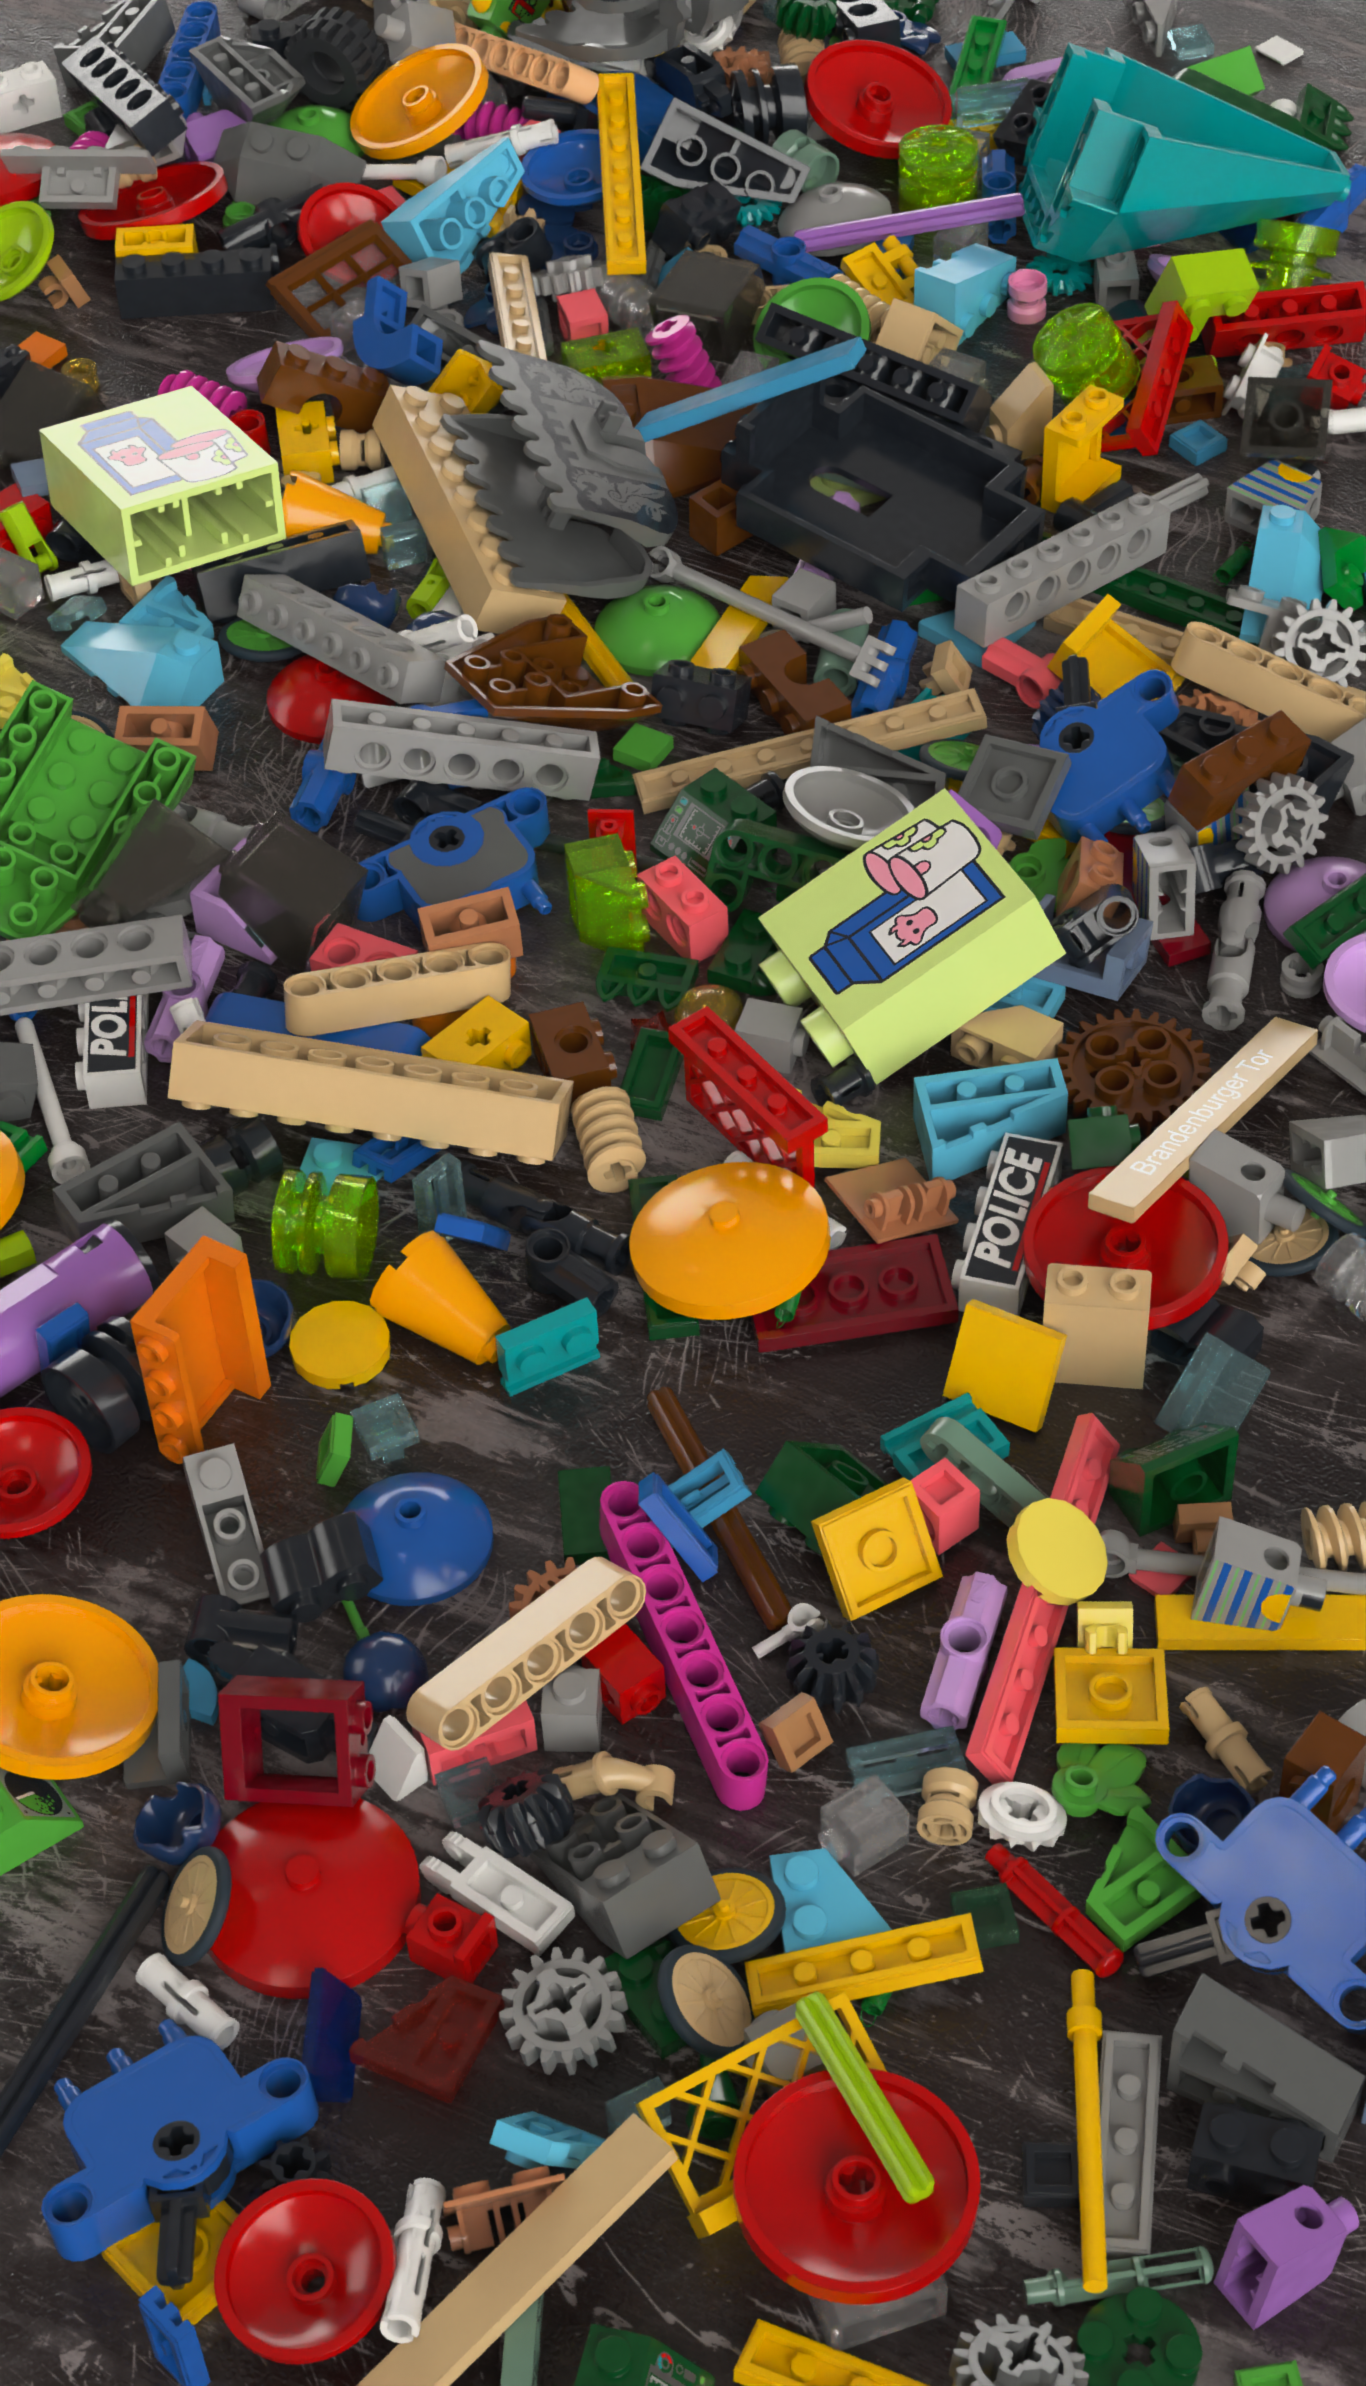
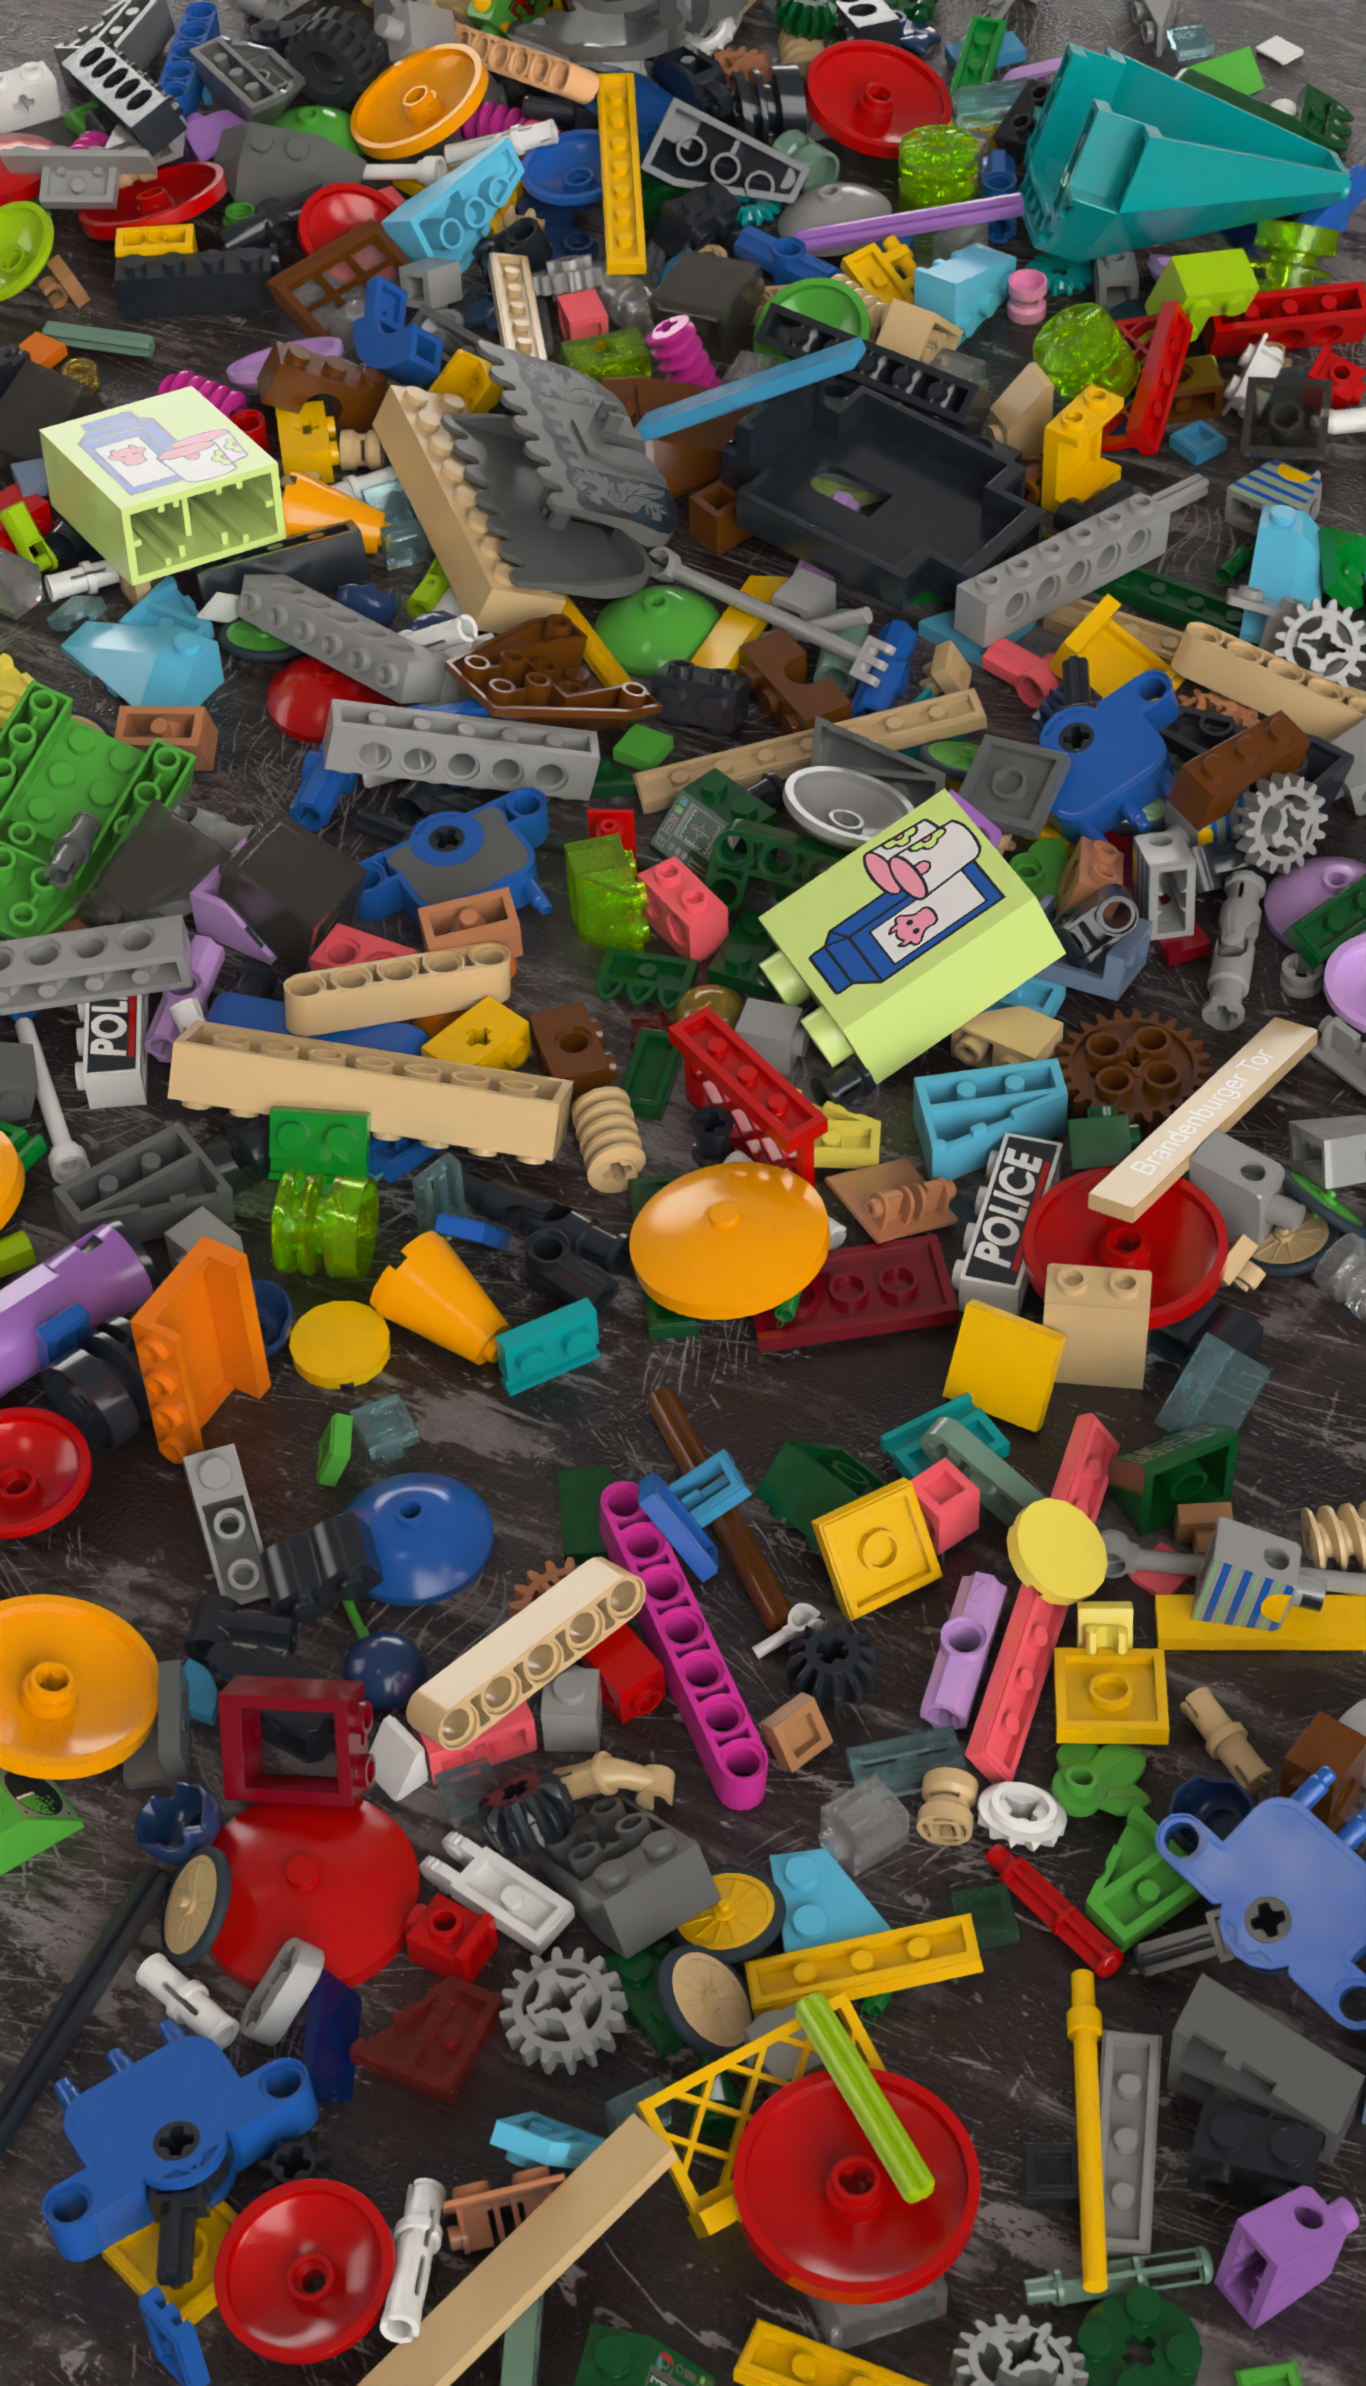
(73, 849): none -> dark grey pin
(101, 339): none -> sand green axle
(221, 608): none -> white piece
(282, 1992): none -> light grey beam
(319, 1141): none -> green plate
(712, 1131): none -> black bush

